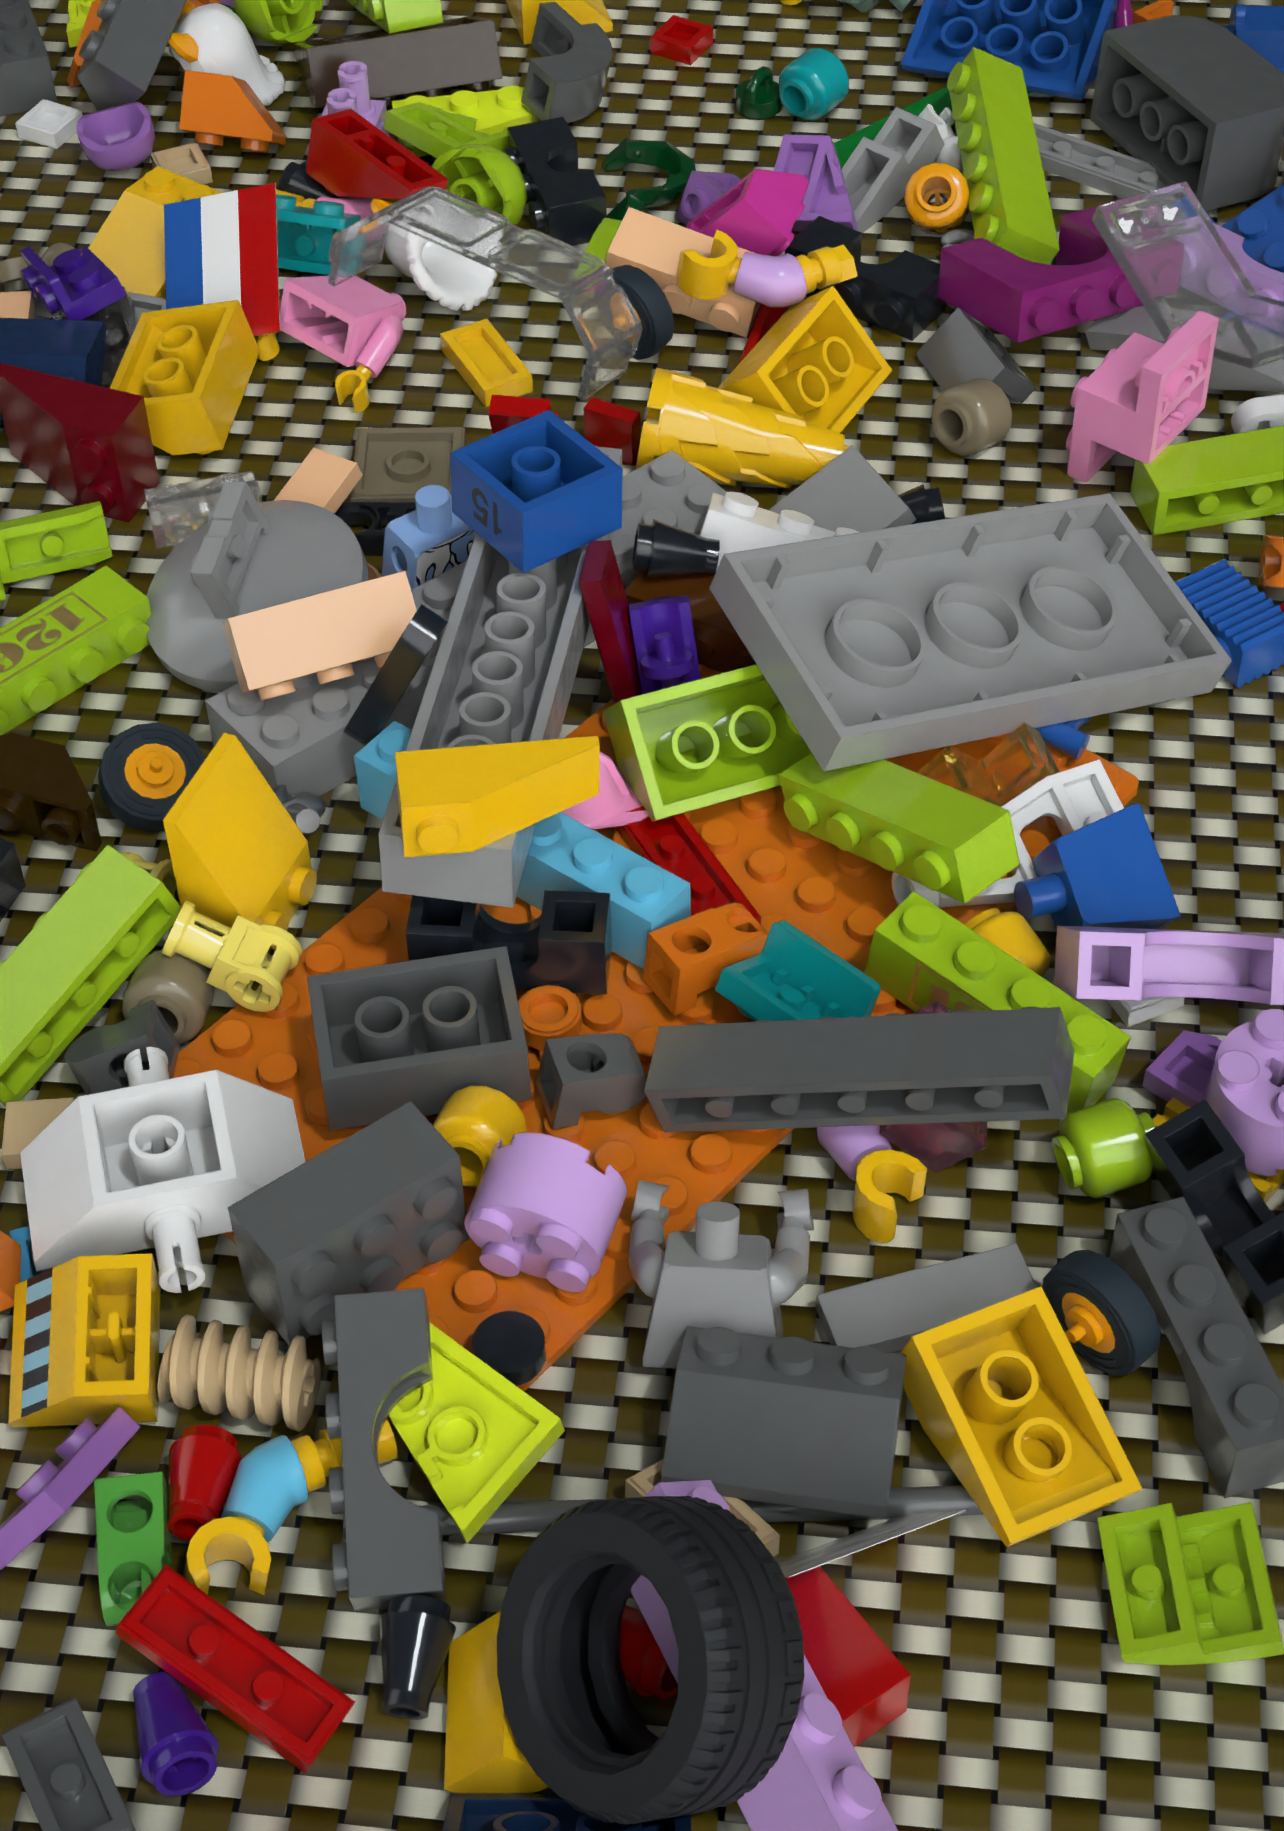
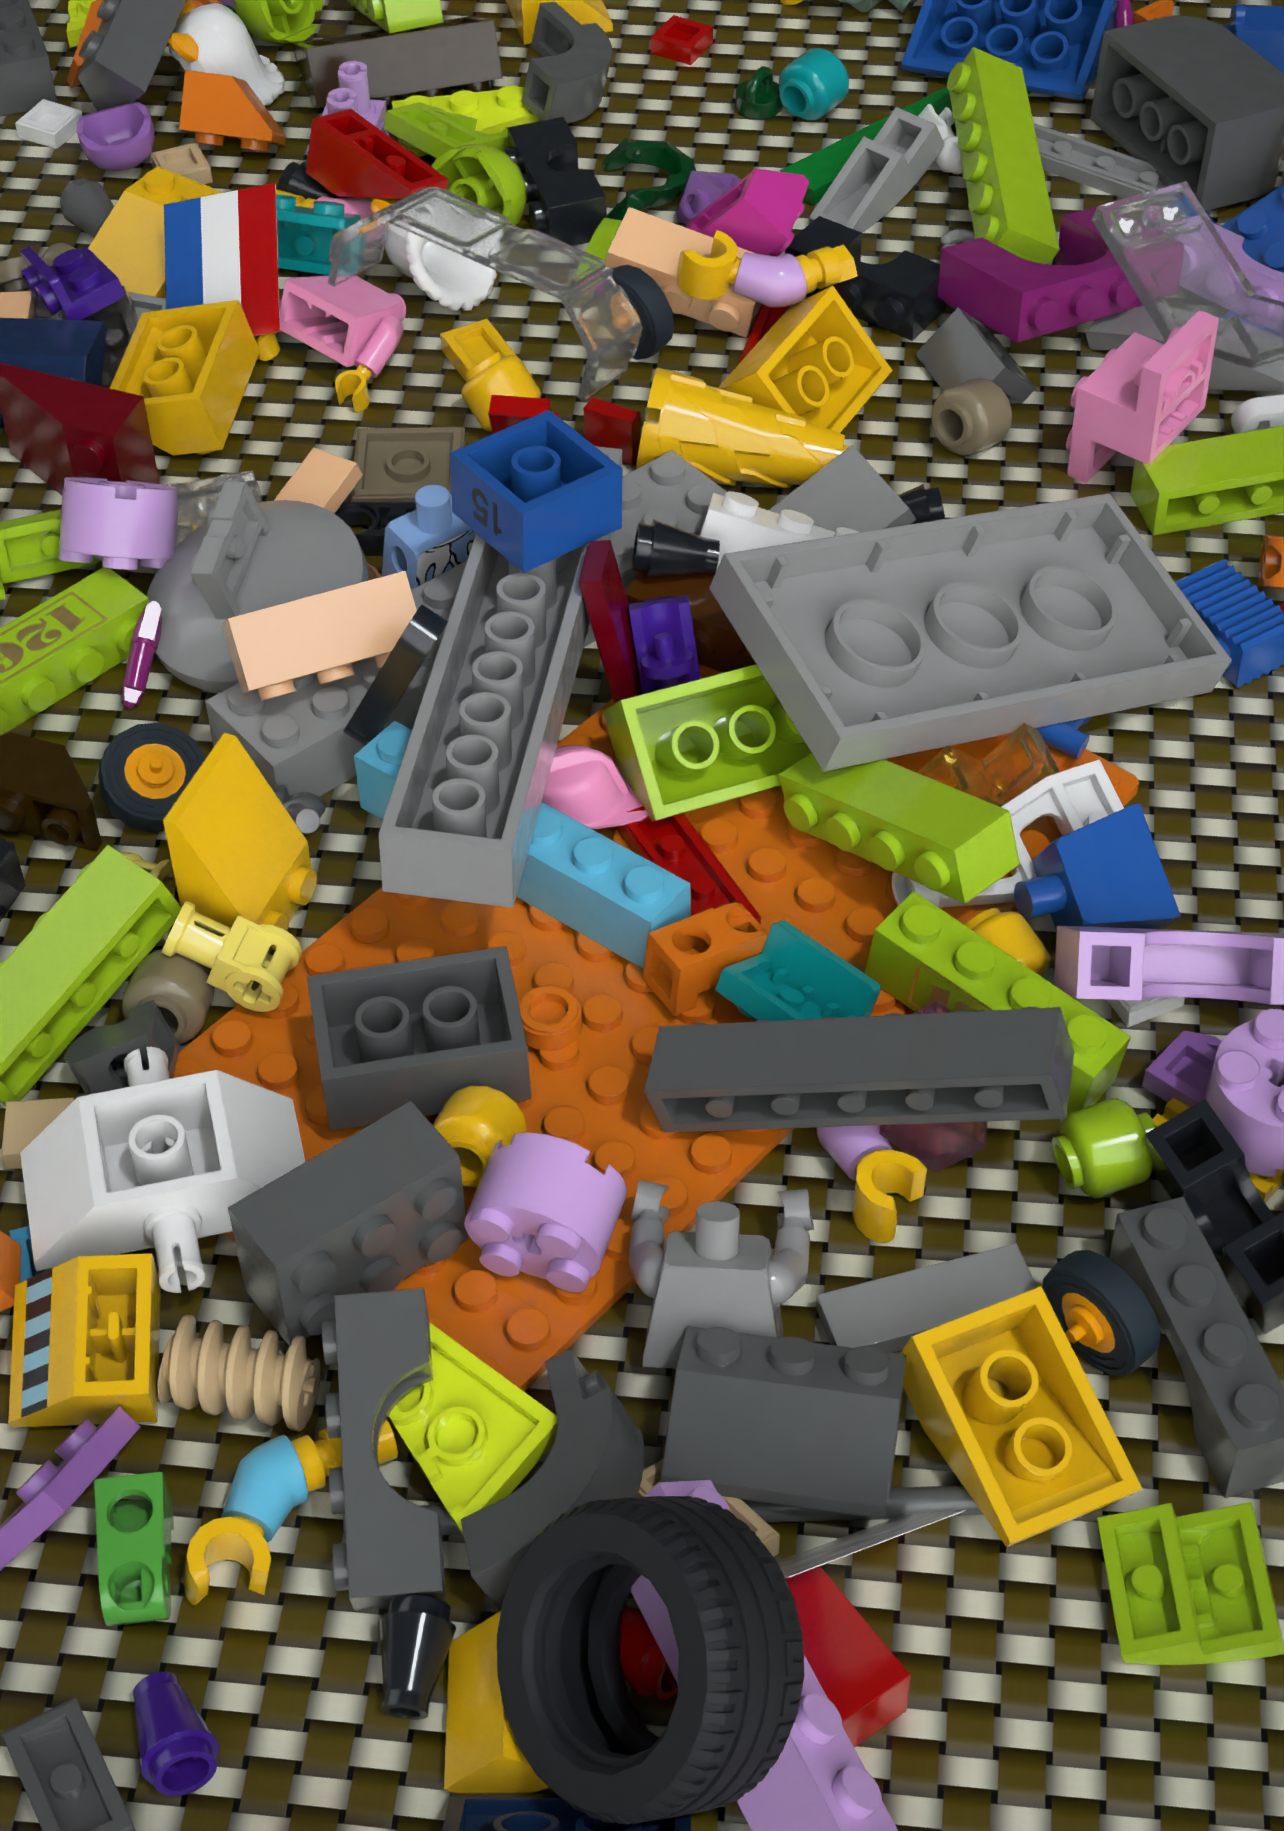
(86, 205): none -> dark grey cone
(118, 522): none -> lavender brick
(144, 642): none -> magenta piece
(200, 1477): red cone -> none
(235, 1668): red tile -> none
(483, 793): yellow slope -> none
(496, 377): none -> yellow head
(511, 1345): black tile -> none
(560, 948): black arch -> none
(589, 1076): dark grey leg -> none
(592, 1459): none -> dark grey arch
(819, 163): medium lavender wing -> none
(932, 182): light orange head -> none

